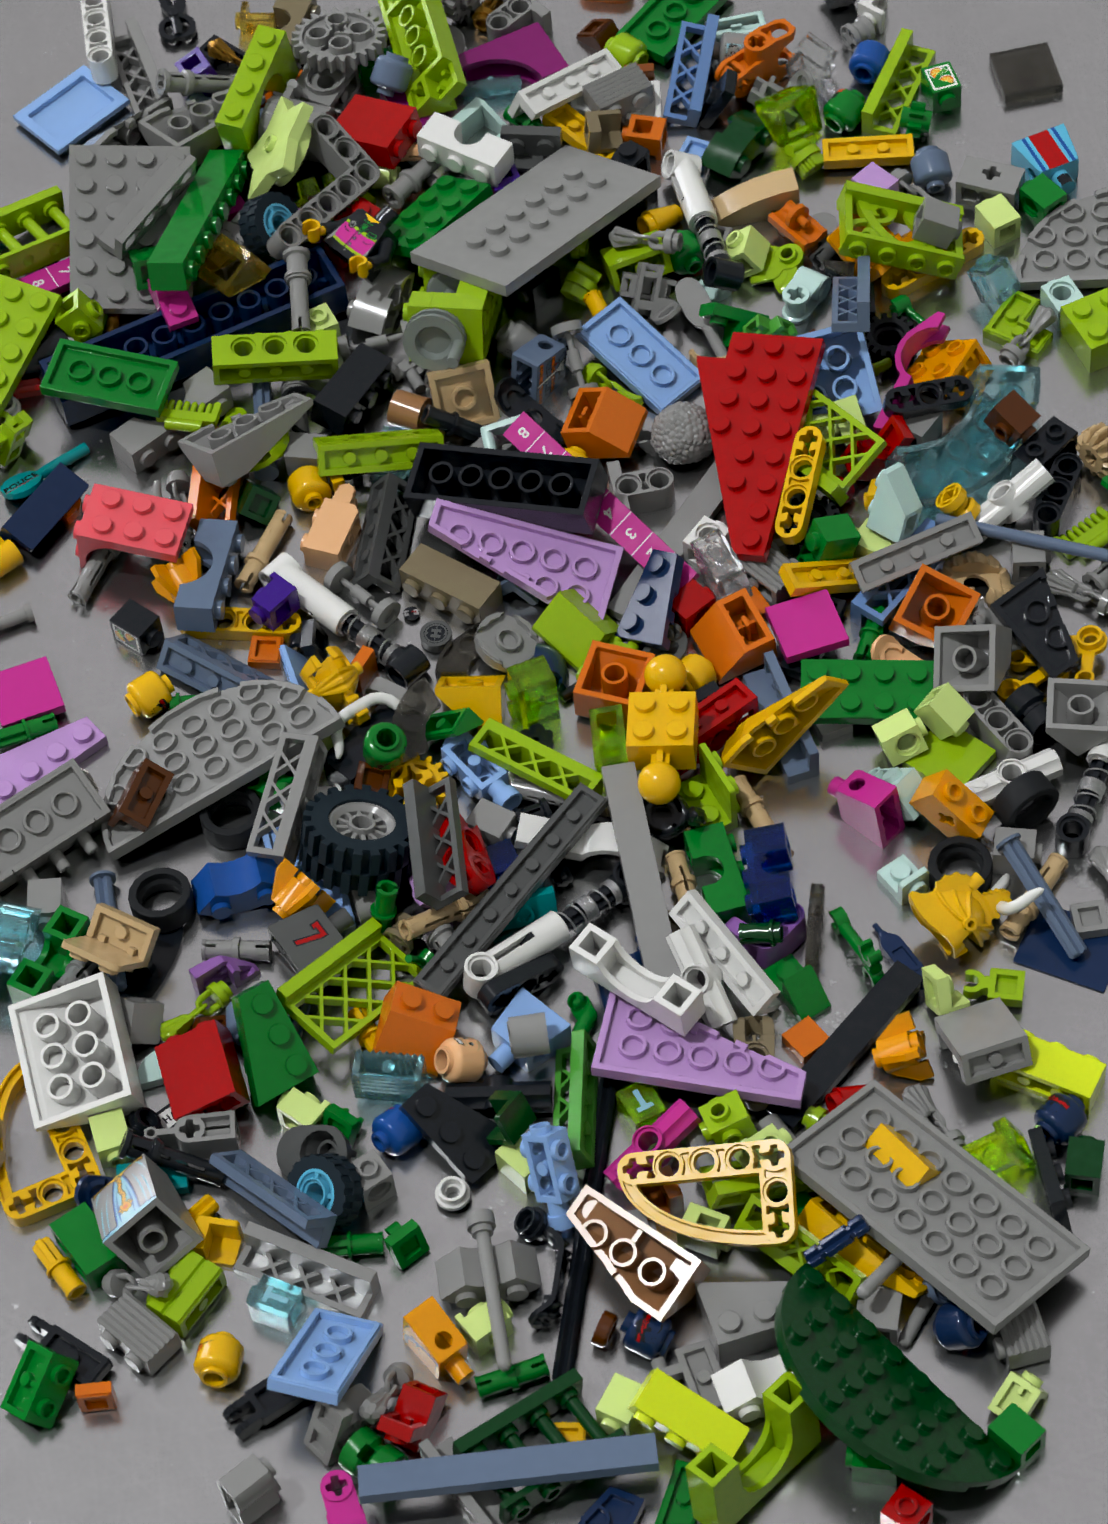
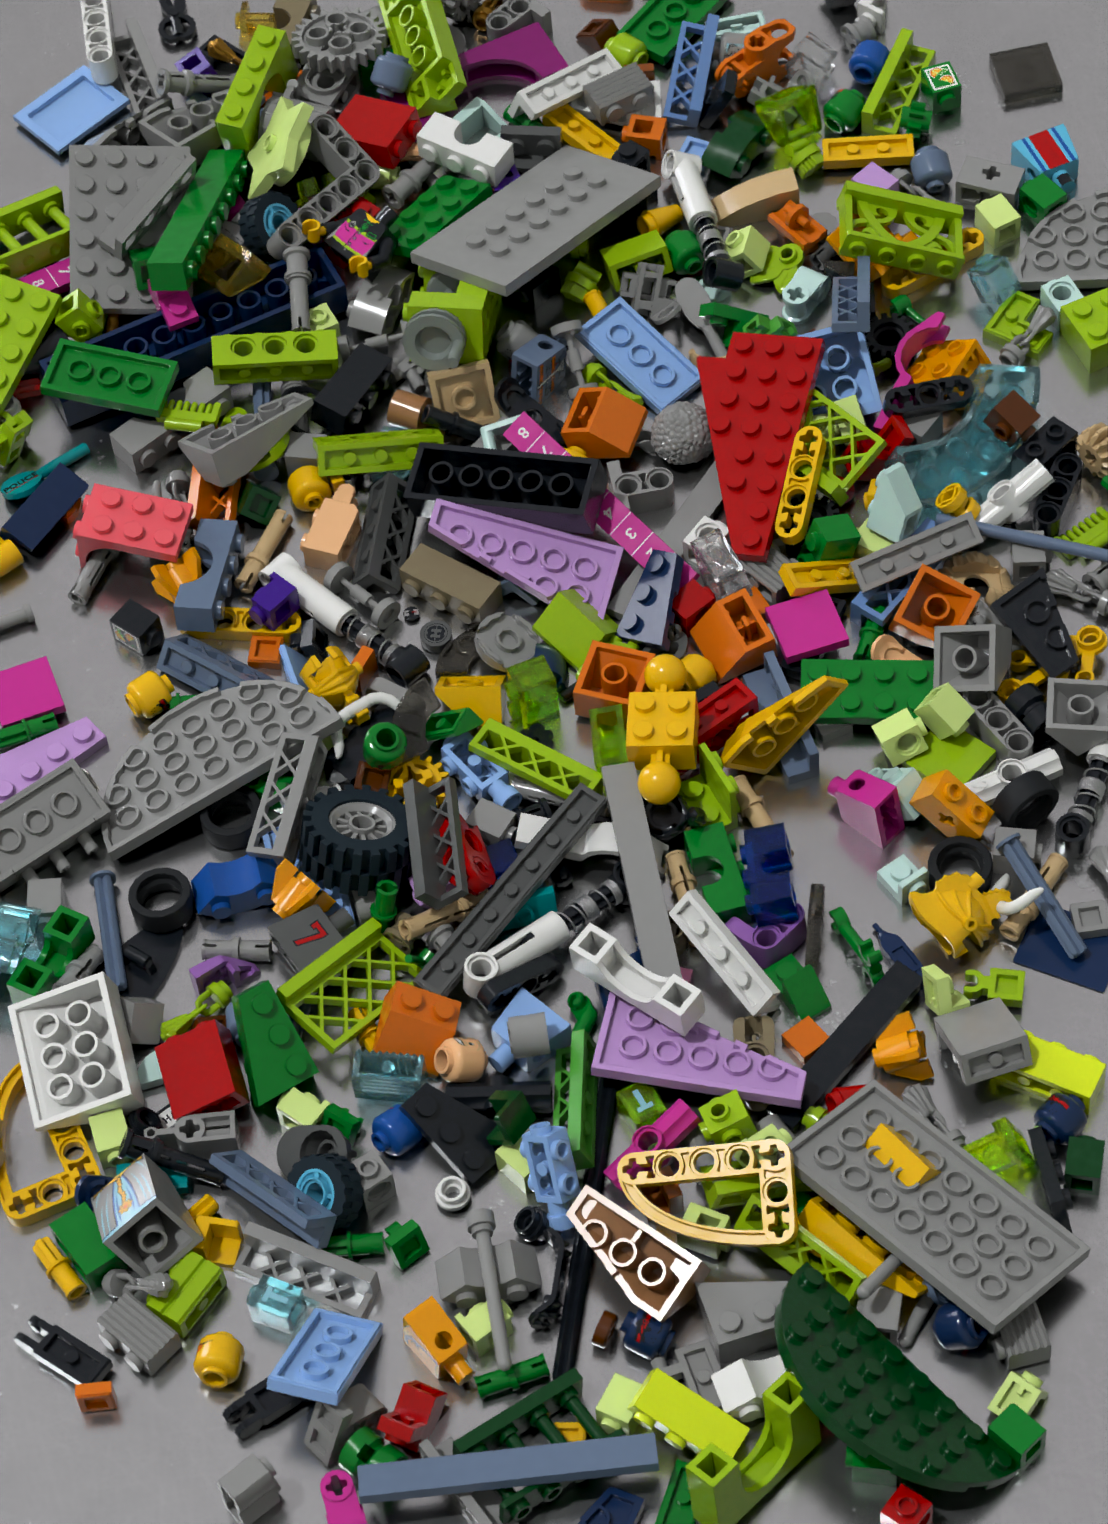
(39, 1385): green bracket -> none
(114, 941): tan bracket -> none
(142, 795): reddish brown panel -> none
(394, 1378): light grey piece -> none
(492, 87): clear light blue pin -> none
(603, 131): dark tan panel -> none
(671, 239): light grey piece -> none
(691, 958): white piece -> none
(761, 933): dark green pin -> none
(836, 1241): dark blue axle -> none
(937, 223): light grey brick -> none

